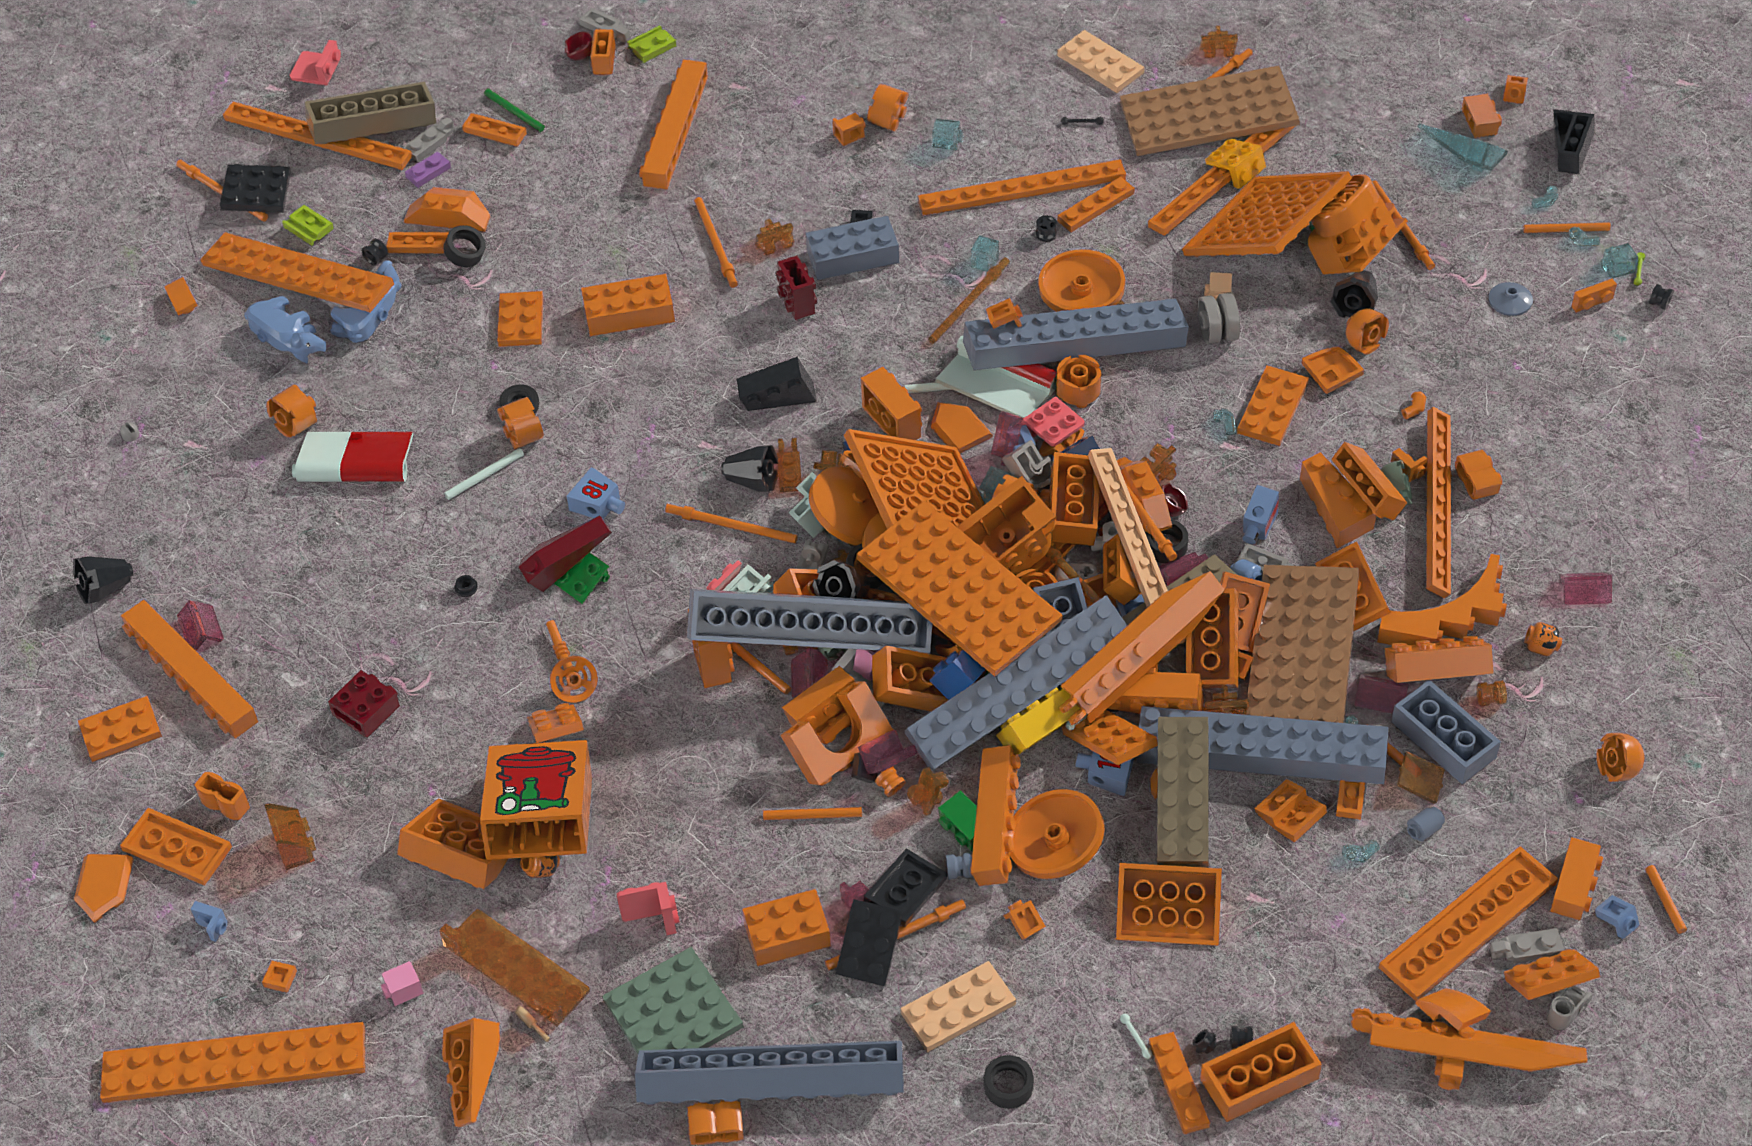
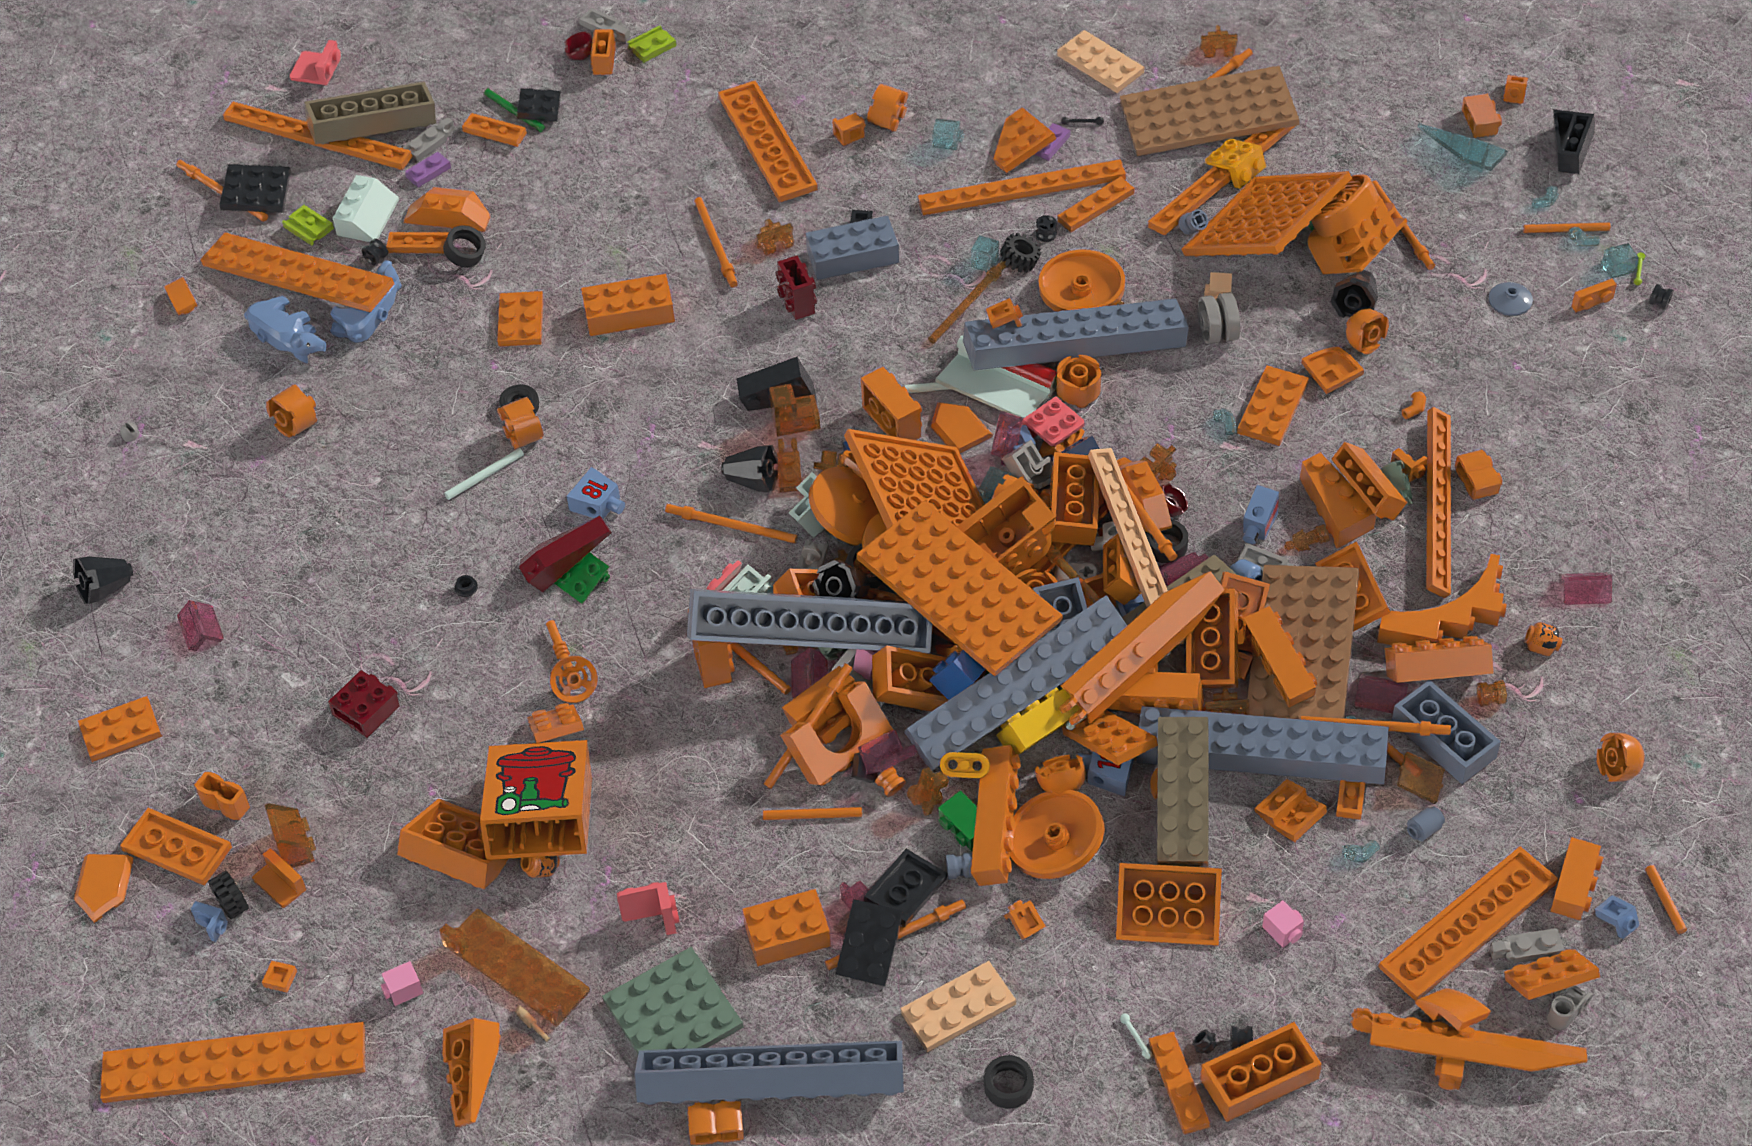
(189, 669): orange brick -> none
(228, 894): none -> black tyre
(279, 879): none -> orange panel
(353, 457): door -> none
(364, 209): none -> light aqua slope
(538, 104): none -> black plate
(674, 124): orange brick -> none
(767, 141): none -> orange plate
(793, 414): none -> clear orange brick
(834, 686): none -> orange bar
(965, 765): none -> light orange plate
(1020, 252): none -> black tyre
(1021, 139): none -> orange plate
(1061, 774): none -> orange cylinder
(1062, 135): none -> medium lavender plate
(1193, 221): none -> sand blue wheel
(1279, 656): none -> orange wedge
(1283, 924): none -> bright pink brick
(1303, 540): none -> clear orange piece
(1425, 728): none -> orange bar

